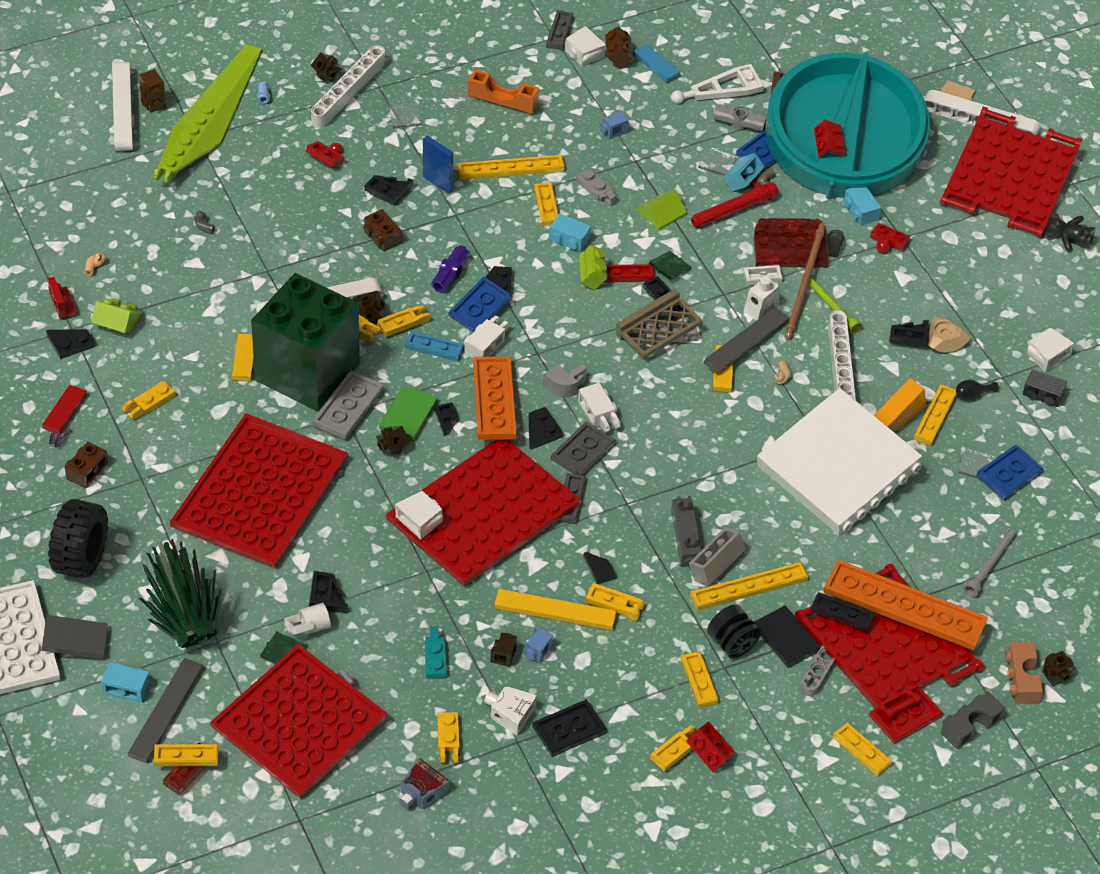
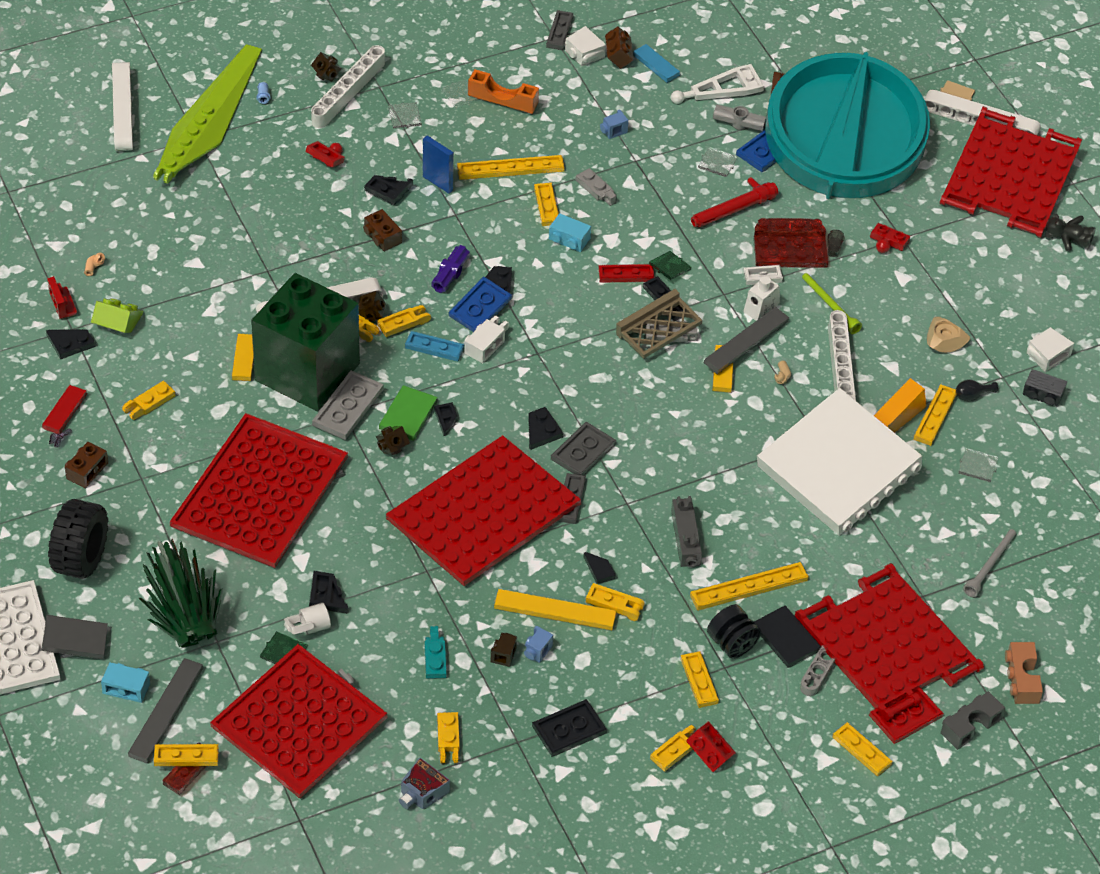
(152, 91): reddish brown brick -> none
(201, 223): dark grey arm -> none
(419, 514): white torso -> none
(494, 398): orange plate -> none
(511, 708): white torso -> none
(564, 383): light grey brick -> none
(593, 267): lime brick -> none
(598, 407): white hinge -> none
(663, 209): lime slope -> none
(717, 556): light grey brick -> none
(743, 172): medium azure brick -> none
(763, 176): dark tan arm -> none
(805, 280): medium nougat hose -> none
(829, 139): red bracket -> none
(842, 611): black plate -> none
(862, 205): medium azure brick -> none
(905, 604): orange plate -> none
(910, 334): black wing -> none
(1009, 472): blue tile -> none
(1057, 668): dark brown brick -> none

